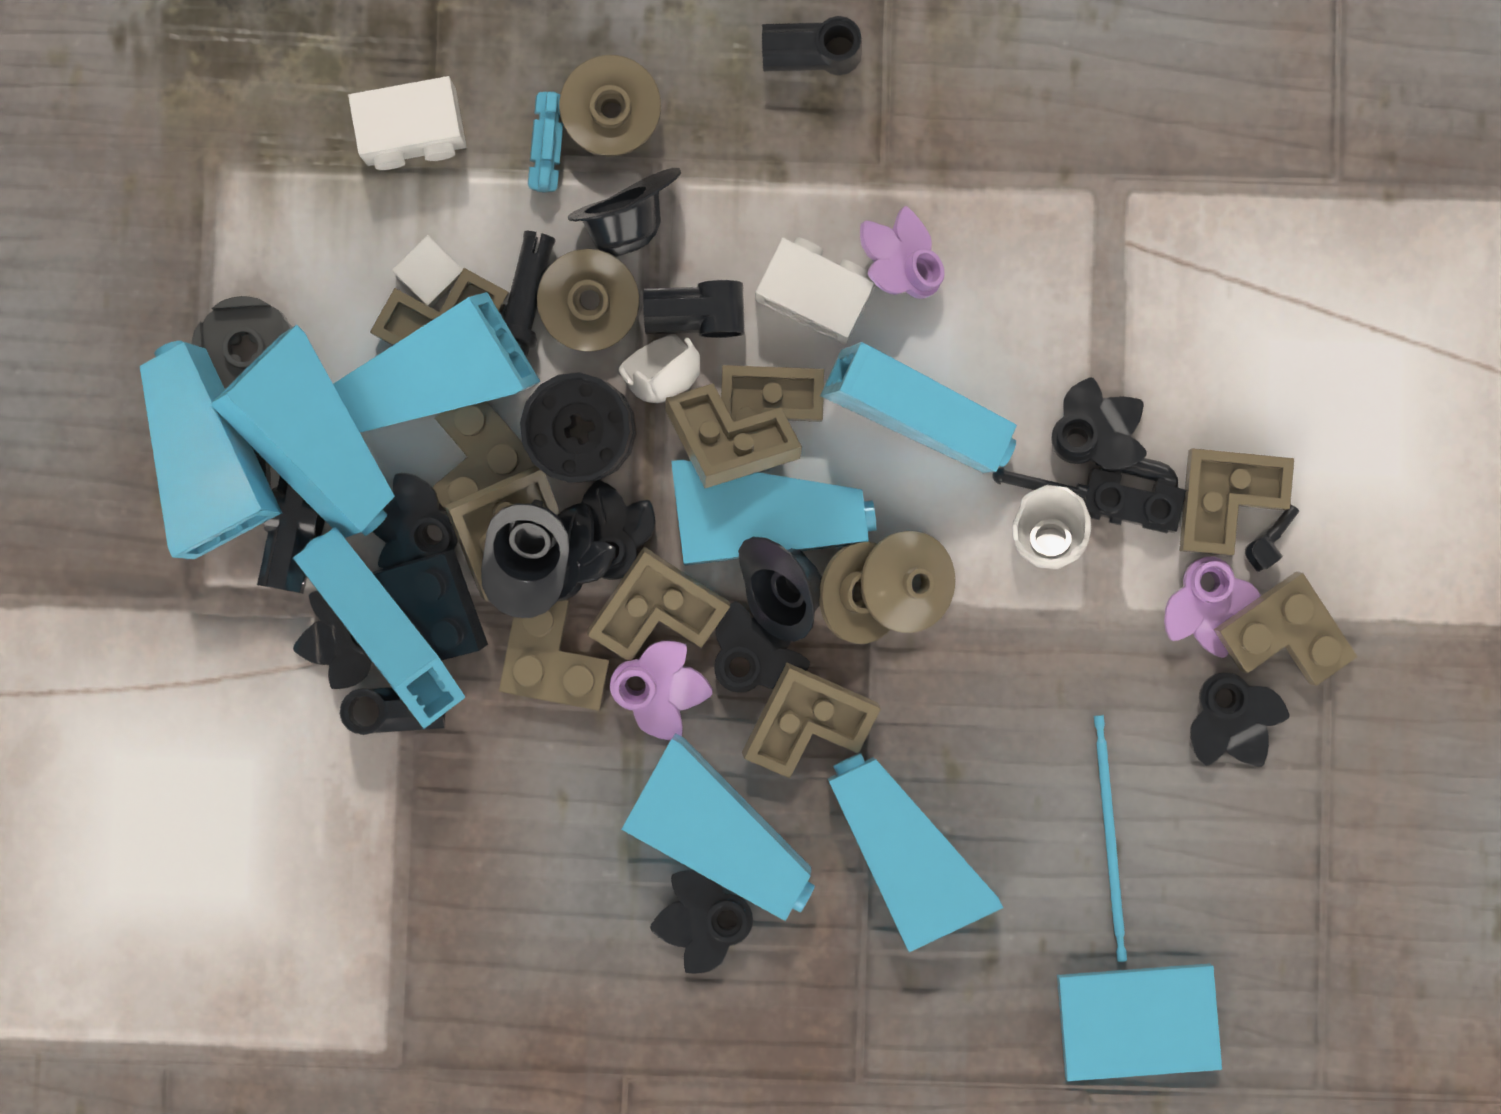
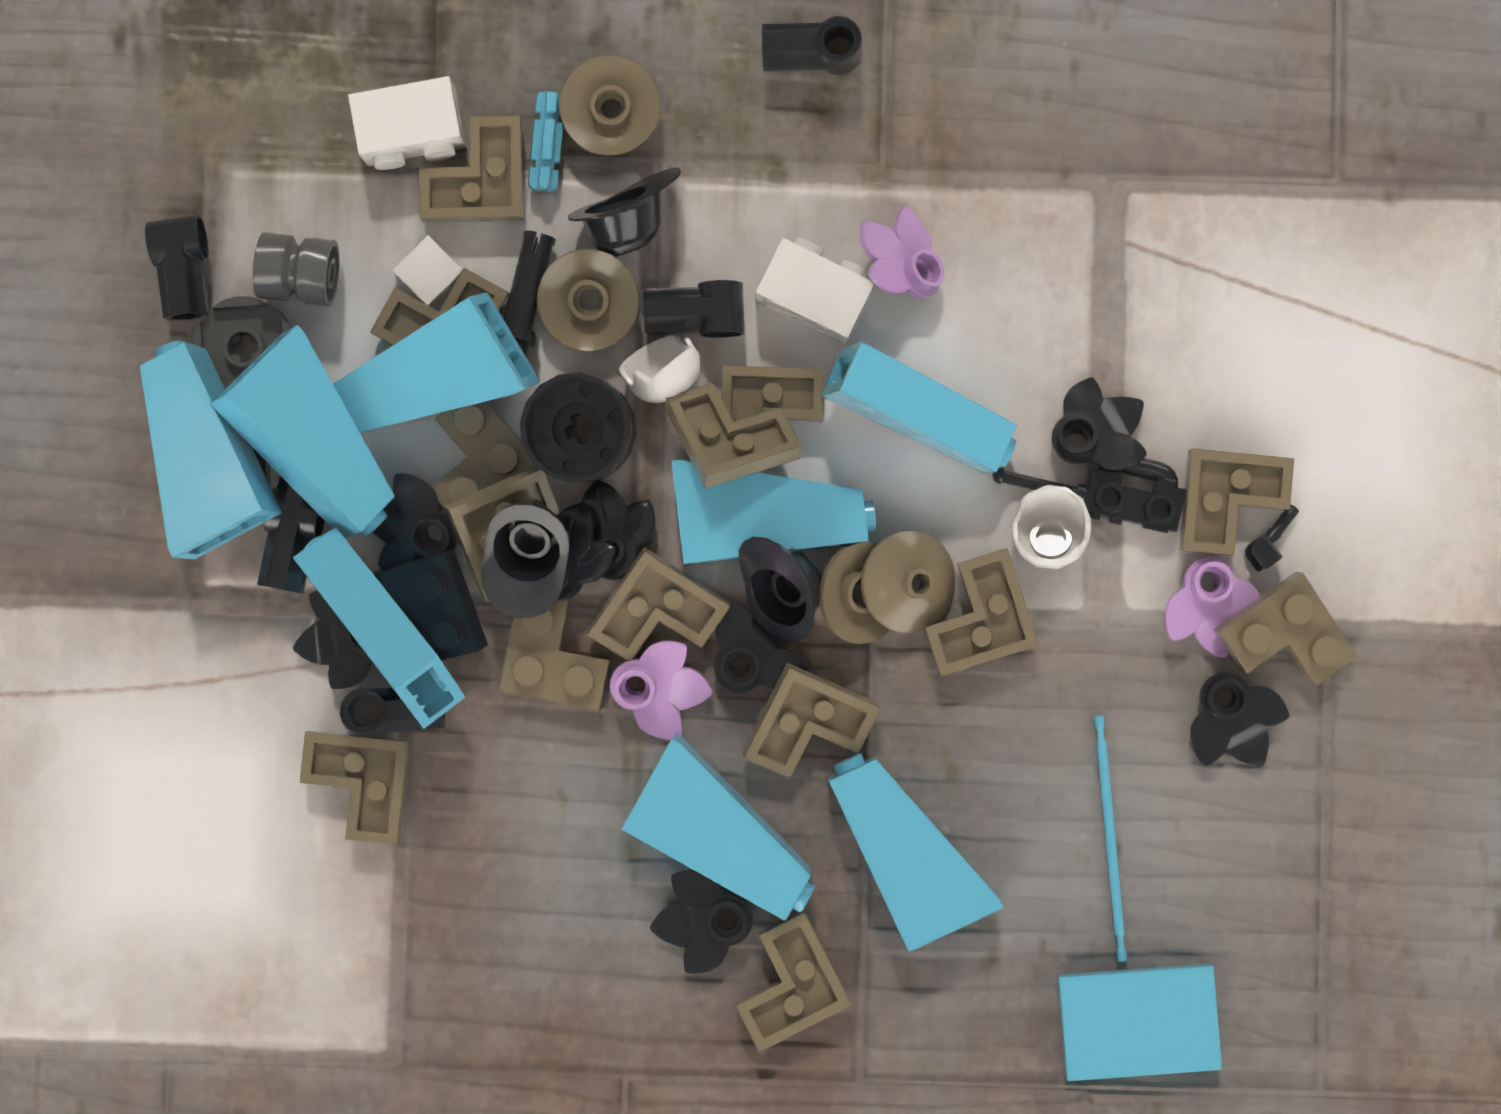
(179, 254): none -> black piece
(287, 269): none -> dark grey wheel
(372, 770): none -> dark tan plate
(486, 189): none -> dark tan plate
(807, 986): none -> dark tan plate
(997, 620): none -> dark tan plate

